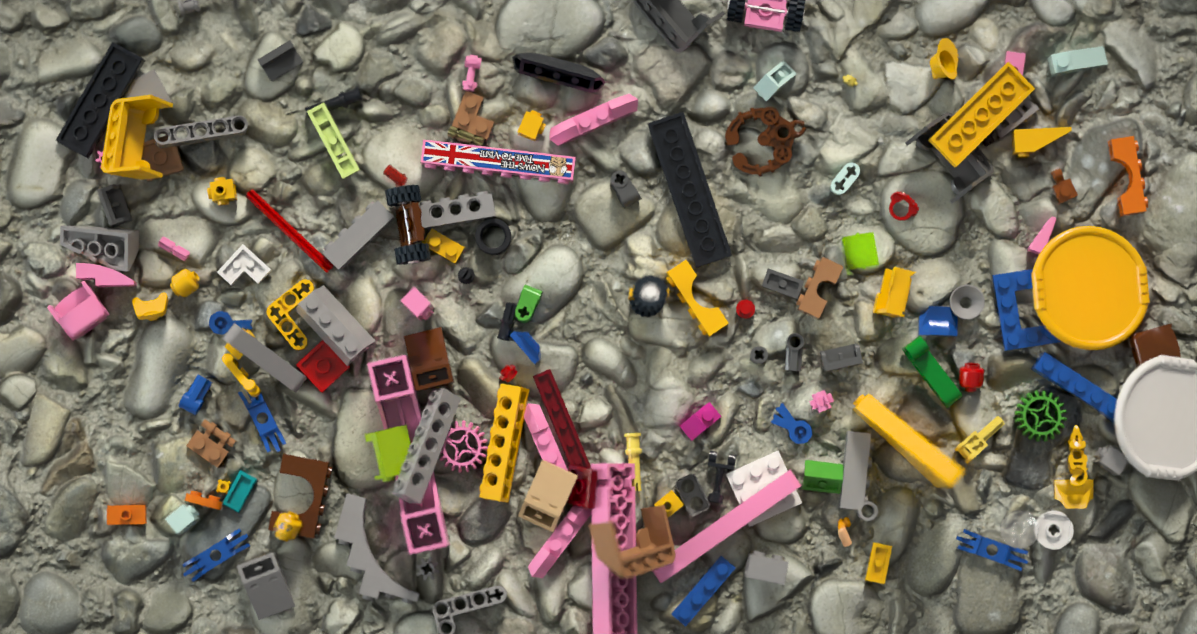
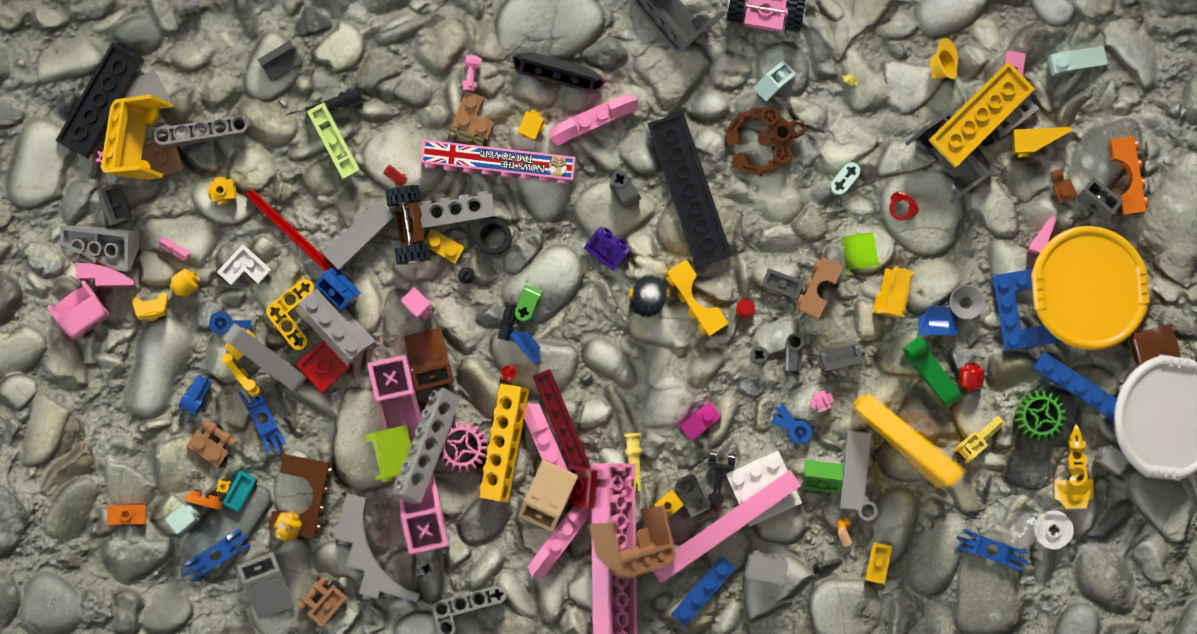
(327, 605): none -> medium nougat plate
(337, 288): none -> blue brick
(607, 248): none -> dark purple bracket
(1099, 199): none -> dark grey brick

